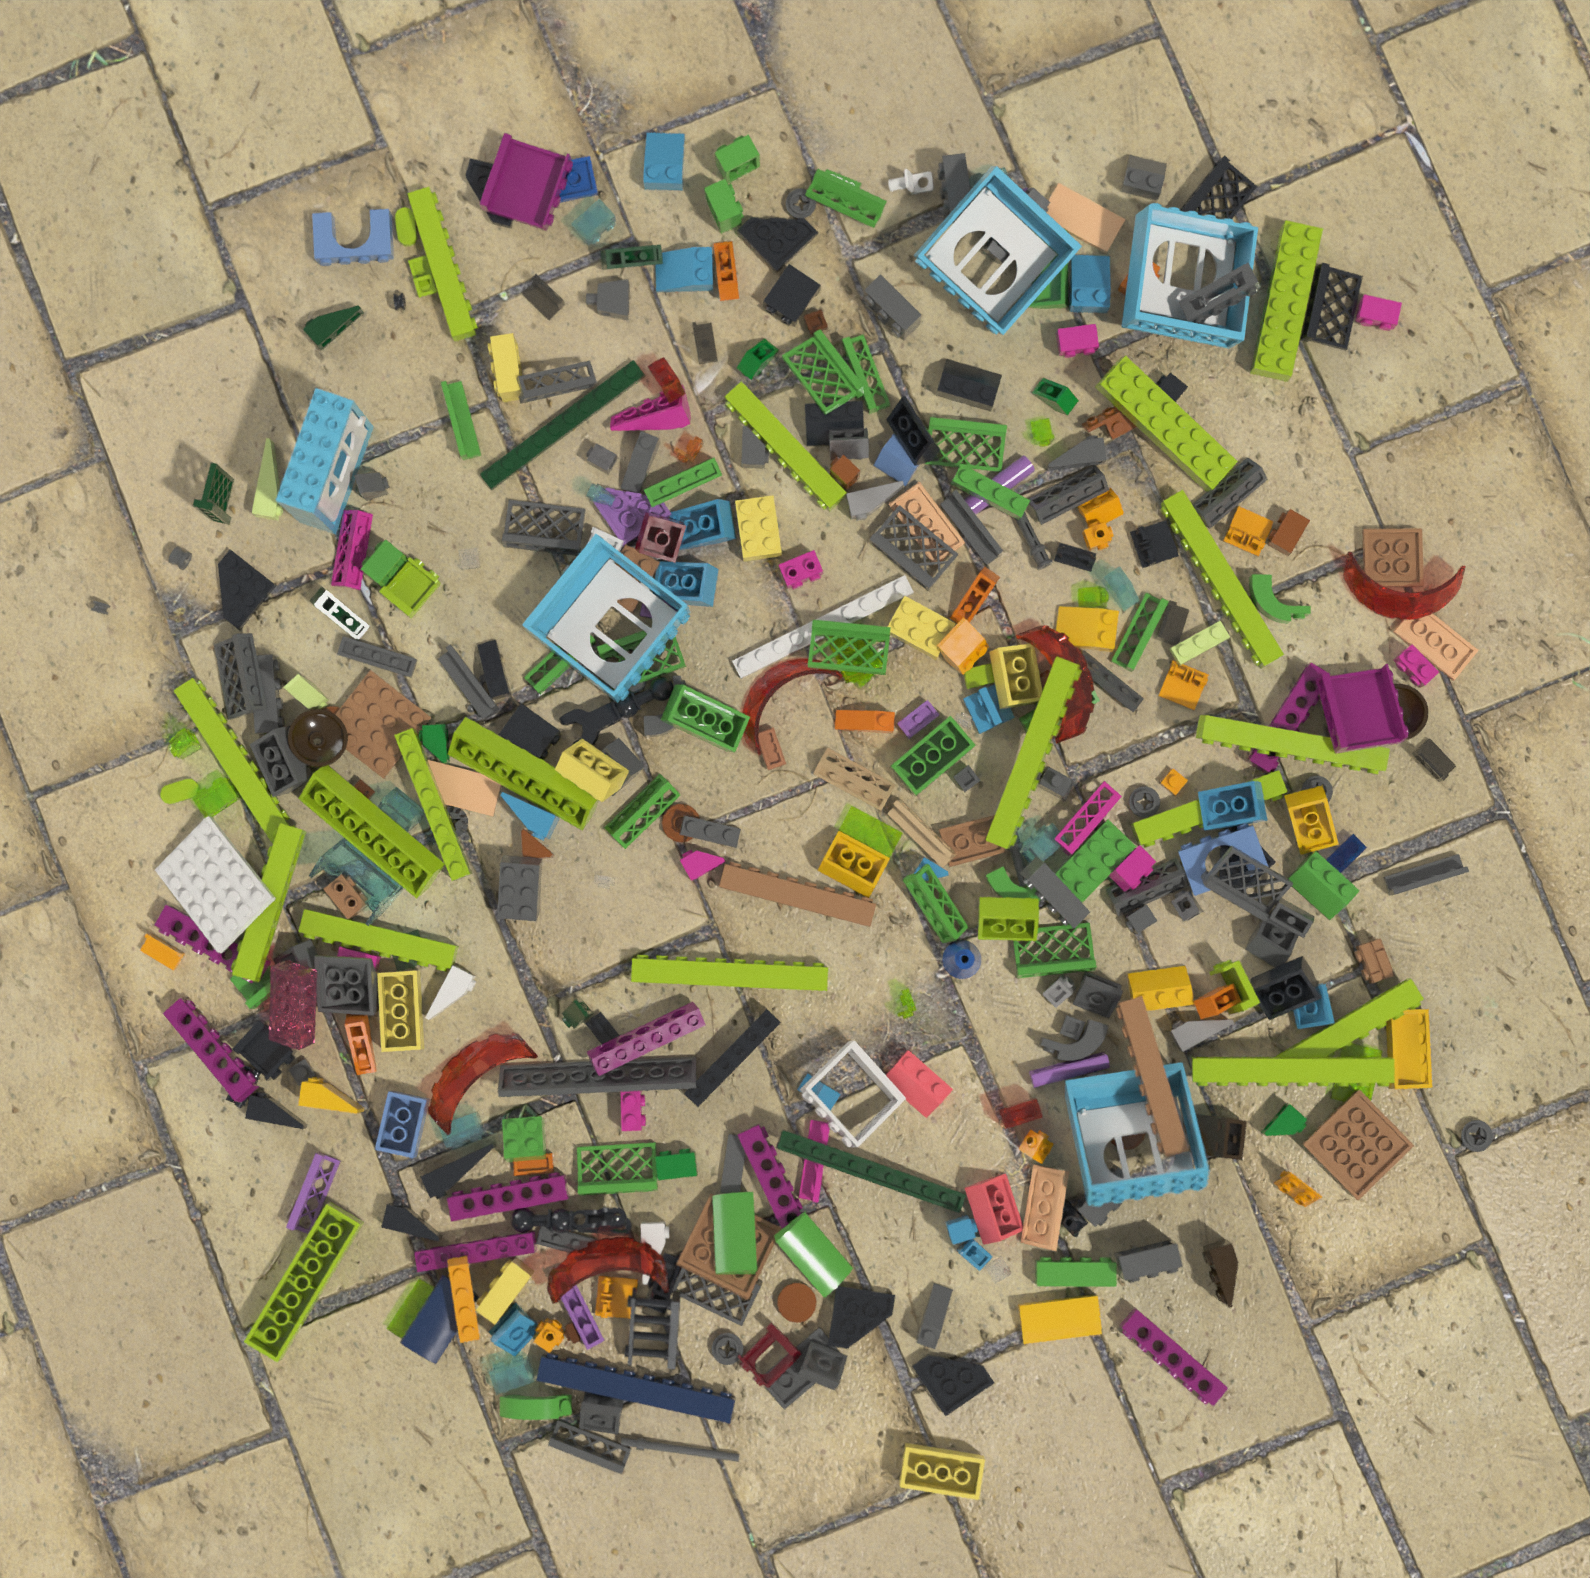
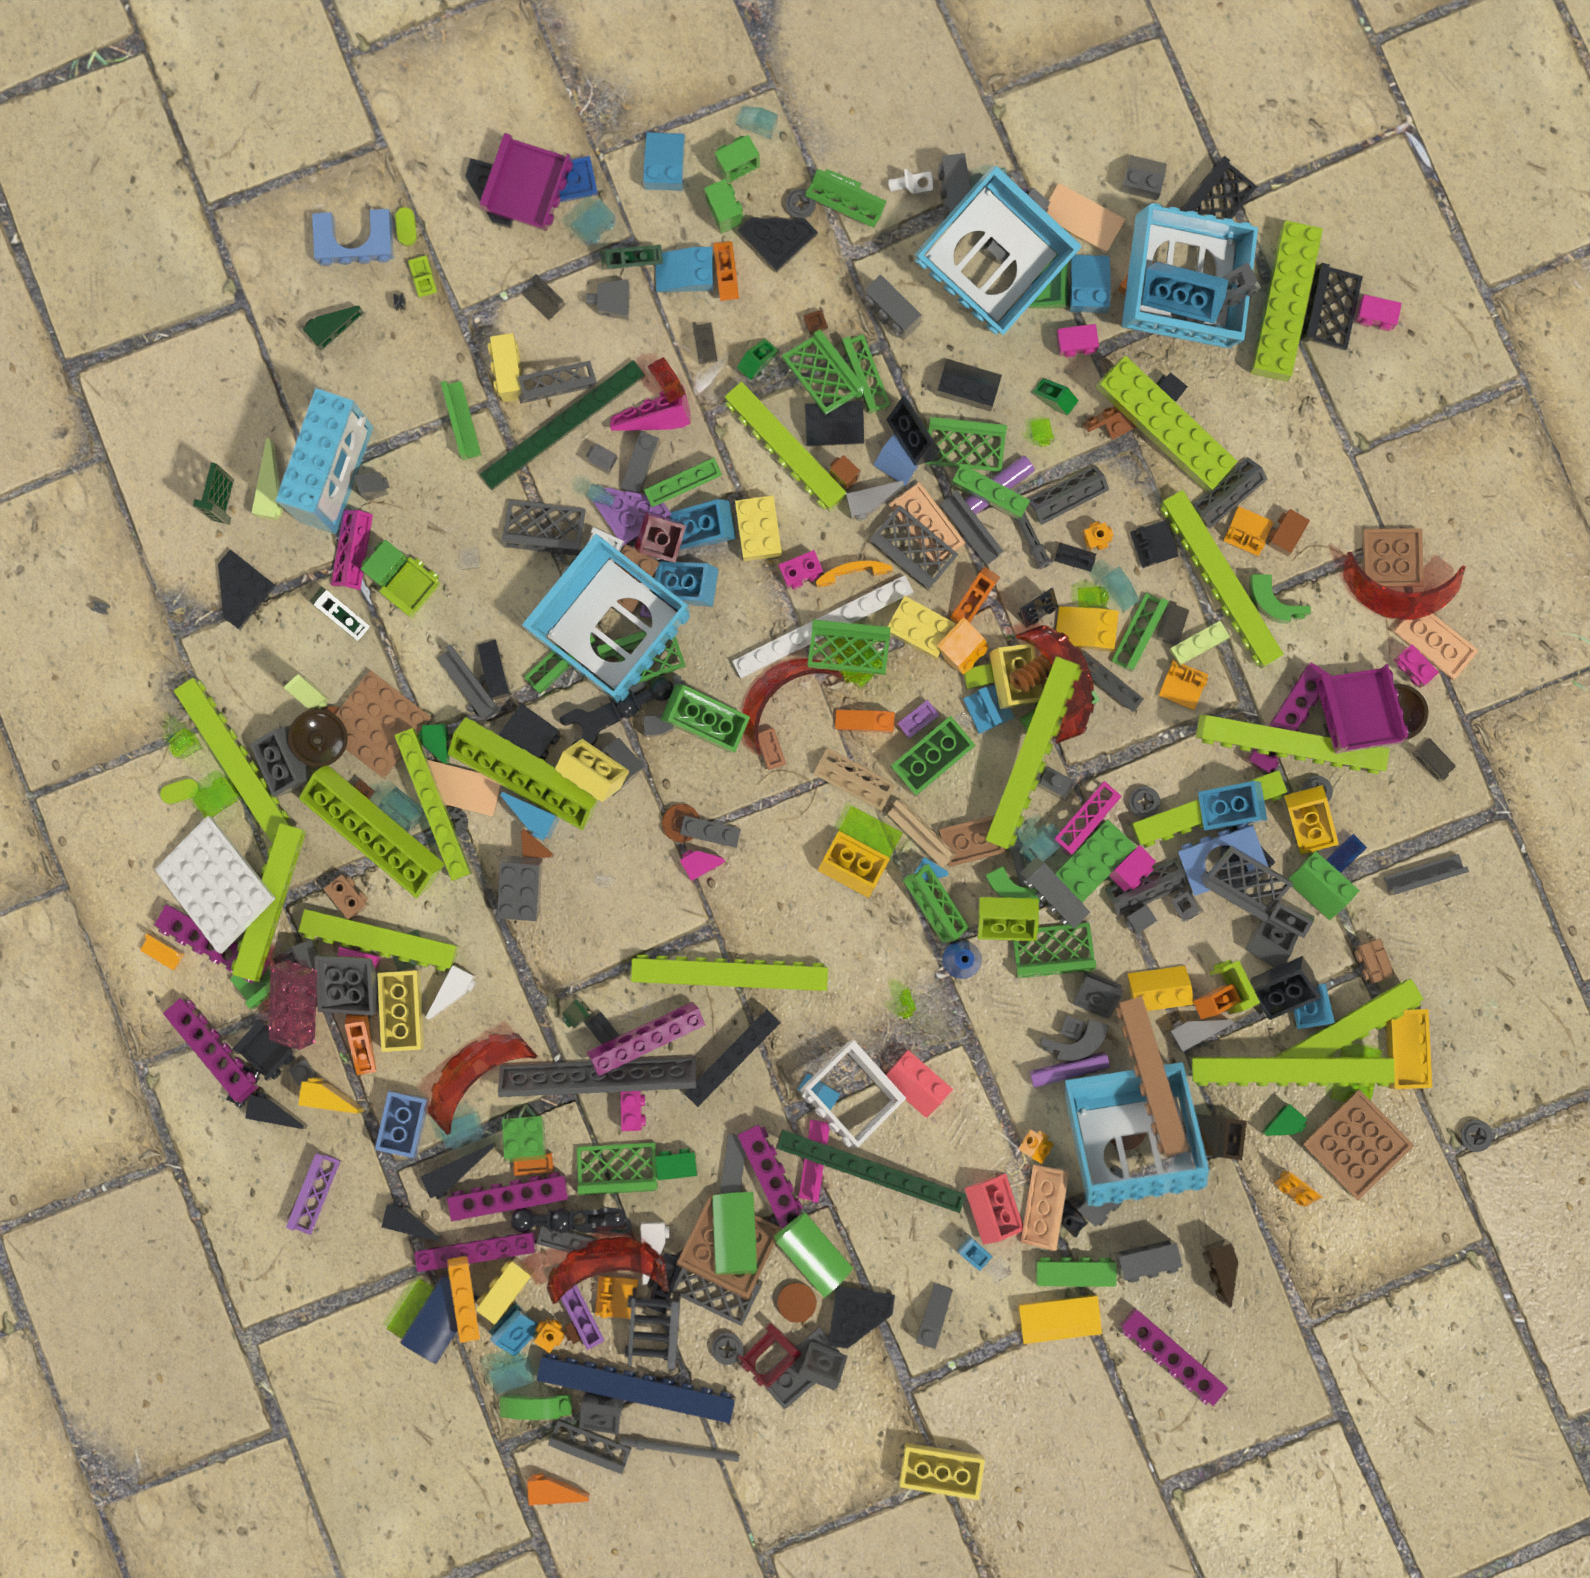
(180, 558): dark grey wheel -> none
(247, 672): dark grey fence -> none
(270, 718): dark grey brick -> none
(303, 1282): lime brick -> none
(365, 873): clear light blue windscreen -> none
(377, 657): dark grey plate -> none
(441, 263): lime brick -> none
(549, 1490): none -> orange slope
(639, 808): bright green fence -> none
(693, 448): clear orange bracket -> none
(753, 451): dark grey slope -> none
(758, 121): none -> clear light blue slope
(791, 295): black panel -> none
(797, 895): medium nougat brick -> none
(849, 442): flat silver brick -> none
(878, 568): none -> light orange slope
(952, 1380): black plate -> none
(961, 1229): dark azure brick -> none
(966, 778): dark grey plate -> none
(1020, 1113): clear red brick -> none
(1031, 673): none -> dark orange piece
(1038, 608): none -> black hinge
(1059, 990): light grey bracket -> none
(1086, 453): dark grey slope -> none
(1101, 508): light orange panel -> none
(1173, 782): light orange plate -> none
(1184, 292): none -> dark azure slope

